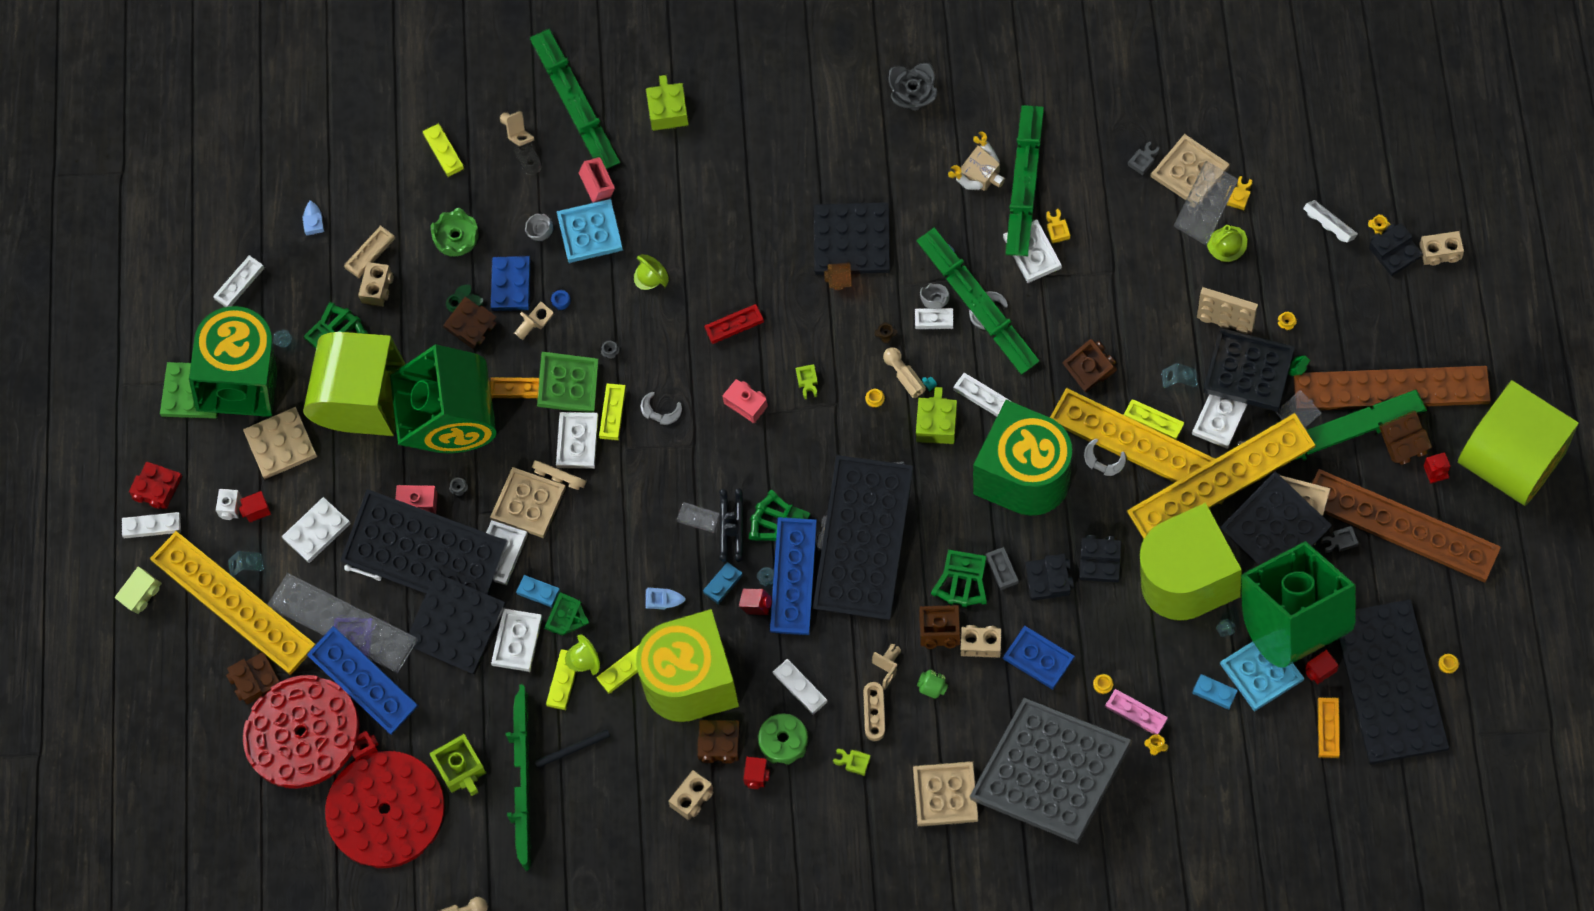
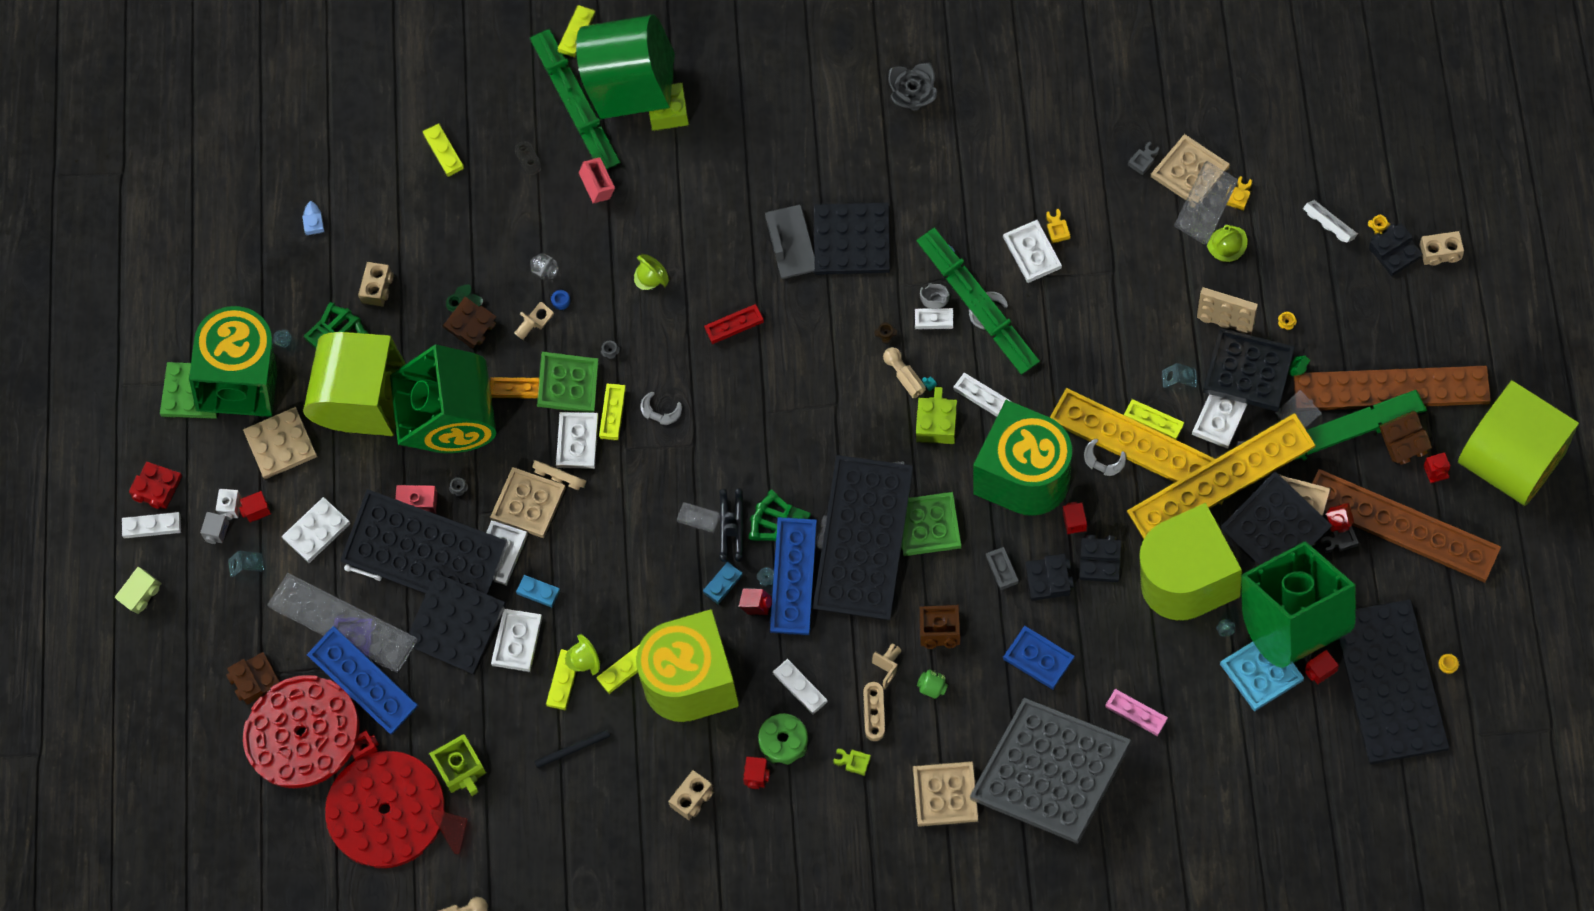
(214, 528): none -> light grey brick
(233, 602): yellow plate -> none
(238, 282): white plate -> none
(369, 251): tan plate -> none
(451, 828): none -> clear red tile
(452, 222): bright green plate -> none
(510, 283): blue plate -> none
(515, 128): tan bracket -> none
(521, 760): green piece -> none
(539, 227): light grey hair -> none
(544, 266): none -> clear head
(566, 615): green slope -> none
(581, 17): none -> neon yellow plate
(589, 231): medium azure plate -> none
(626, 65): none -> green brick
(662, 598): light blue plate -> none
(718, 741): reddish brown plate -> none
(745, 400): coral brick -> none
(790, 241): none -> dark grey bracket
(807, 378): lime plate -> none
(838, 276): clear orange brick -> none
(875, 398): yellow plate -> none
(931, 525): none -> bright green plate
(962, 566): green plate -> none
(980, 168): torso -> none
(980, 647): tan brick -> none
(1024, 181): green piece -> none
(1074, 518): none -> red brick
(1090, 364): reddish brown plate -> none
(1103, 684): yellow plate -> none
(1156, 740): yellow plate -> none
(1215, 691): dark azure plate -> none
(1328, 727): light orange plate -> none
(1340, 517): none -> red brick

